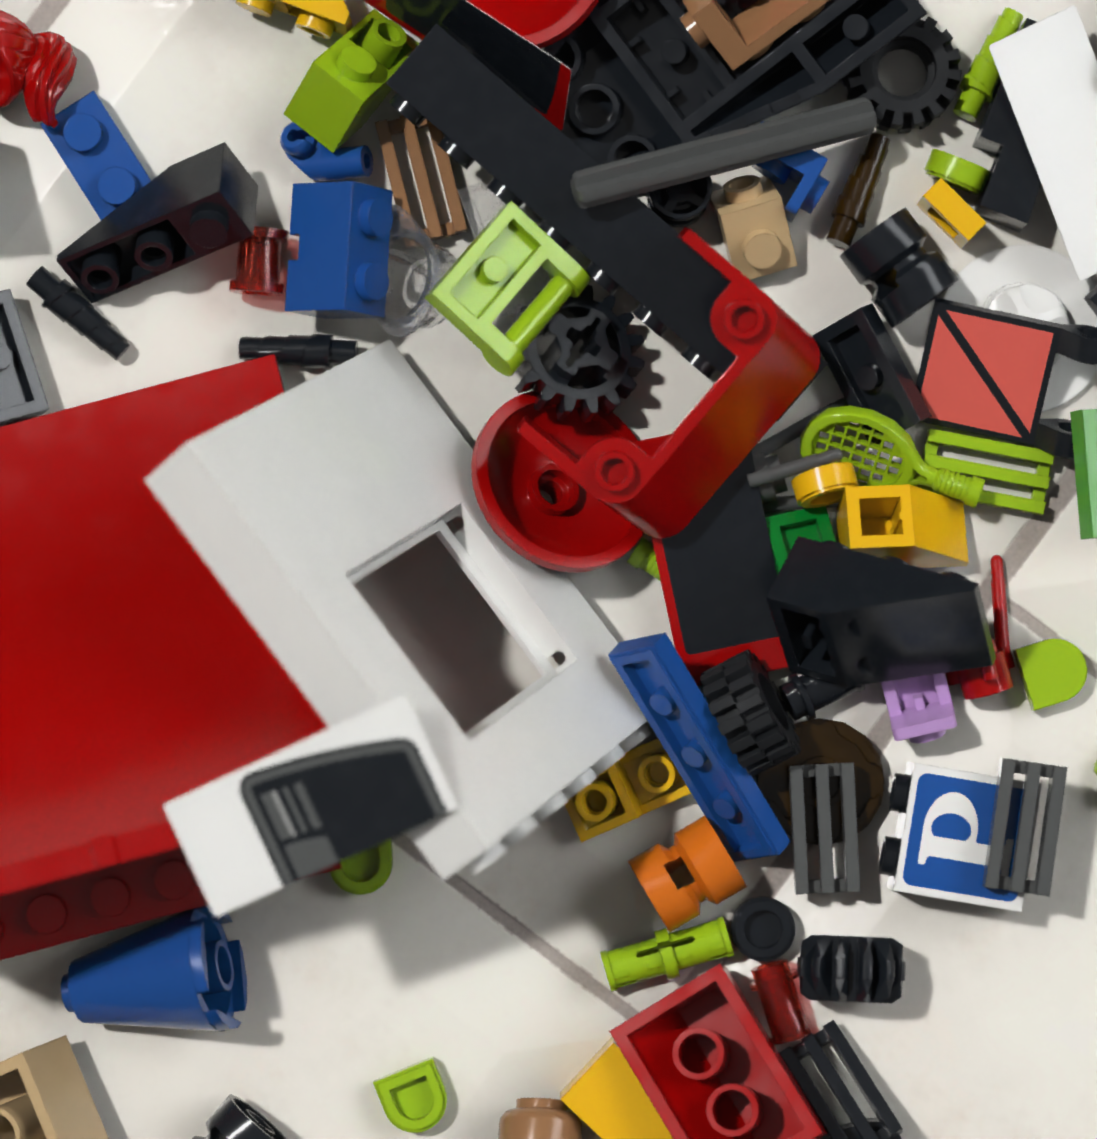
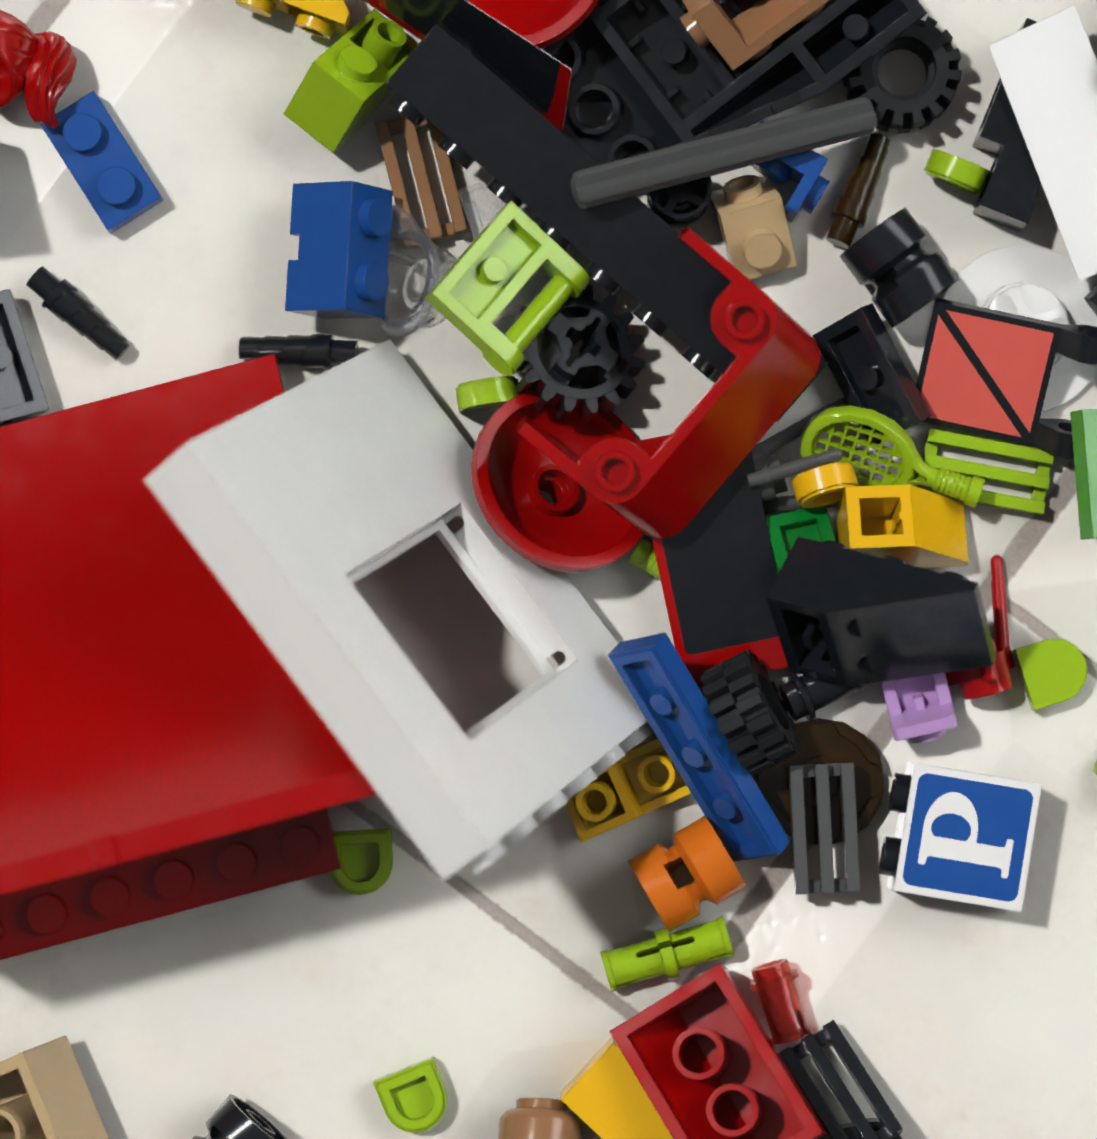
(162, 977): blue cone -> none
(166, 224): black slope -> none
(260, 263): clear red bush -> none
(311, 805): sticker -> none
(320, 162): blue arm -> none
(486, 393): none -> lime tile
(762, 928): black tile -> none
(851, 969): black gear -> none
(951, 213): yellow tile -> none
(982, 75): lime animal -> none
(1050, 827): dark grey tile -> none

